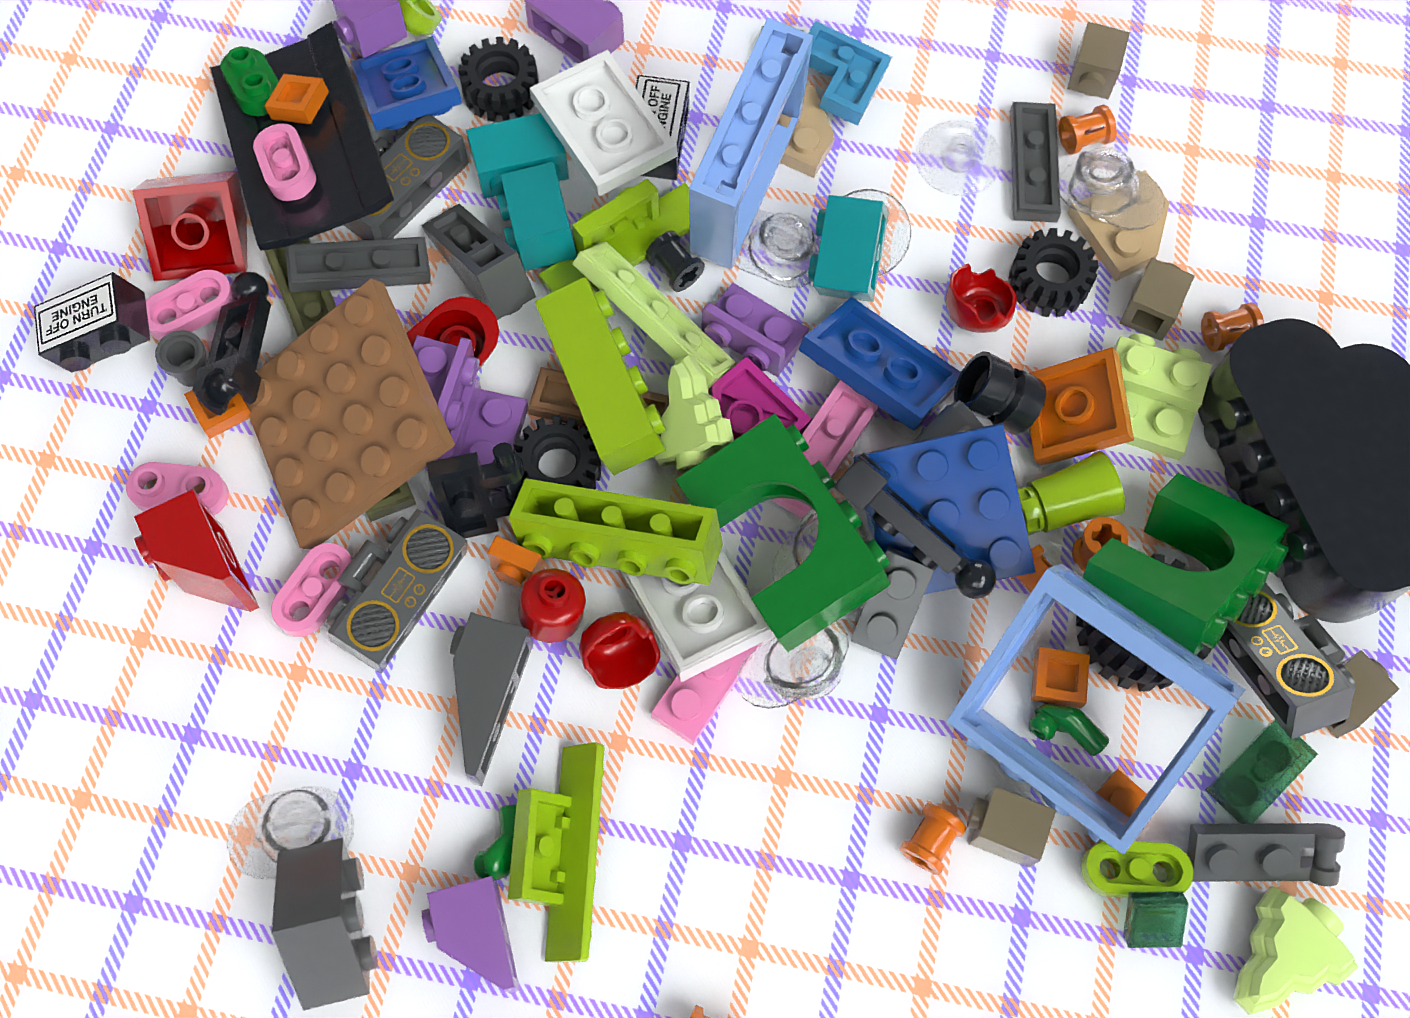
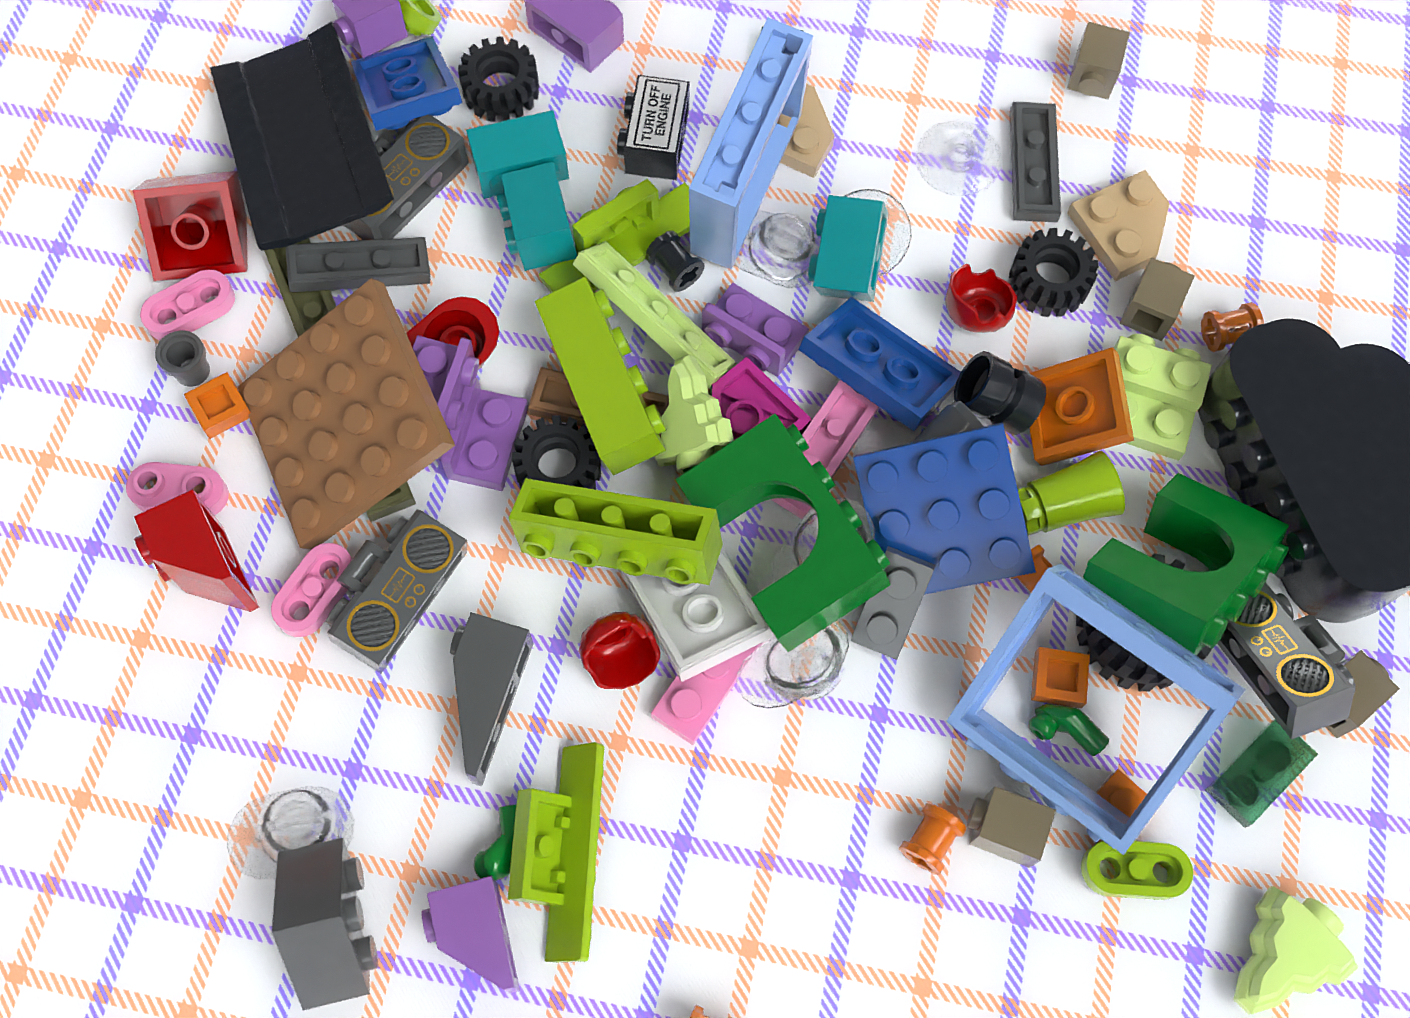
(91, 323): brick -> none
(236, 346): black plate -> none
(249, 79): green plate -> none
(284, 162): bright pink plate -> none
(296, 98): orange plate -> none
(464, 486): black plate -> none
(481, 260): dark grey slope -> none
(513, 562): orange plate -> none
(551, 605): red head -> none
(603, 122): white plate -> none
(854, 71): dark azure plate -> none
(866, 485): black plate -> none
(1079, 127): orange bush -> none
(1094, 537): orange bush -> none
(1111, 189): clear piece -> none
(1155, 919): clear green tile -> none
(1265, 852): dark grey plate -> none

